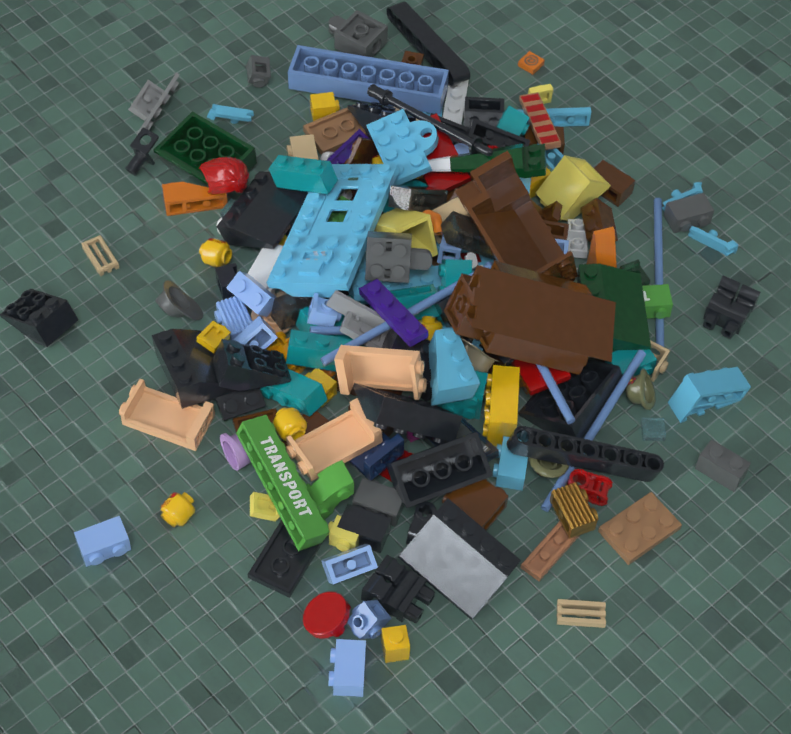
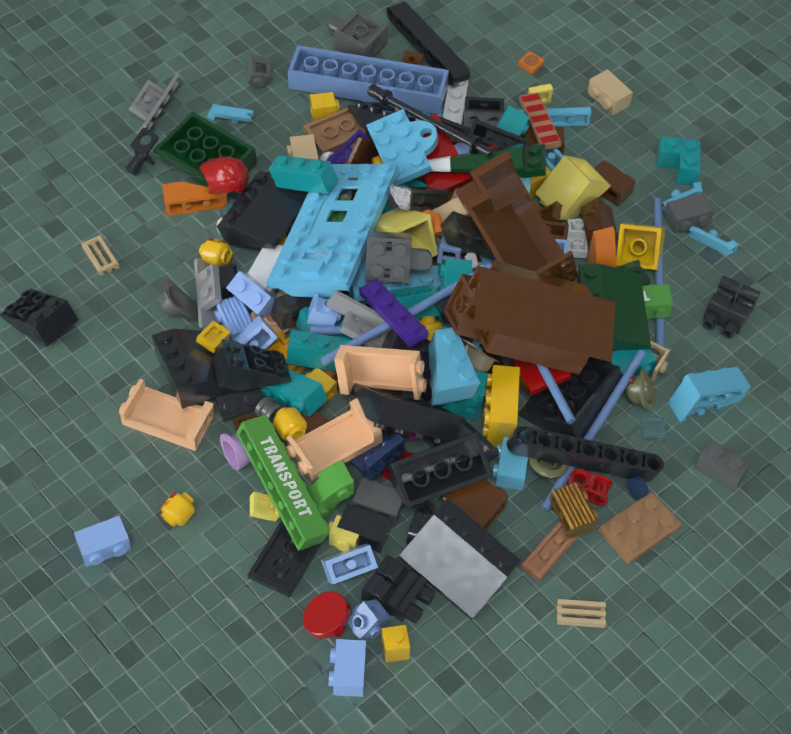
(207, 291): none -> light grey bracket
(267, 407): none -> dark grey wheel
(610, 92): none -> tan brick
(637, 487): none -> dark blue tile
(640, 243): none -> yellow slope
(682, 156): none -> teal brick

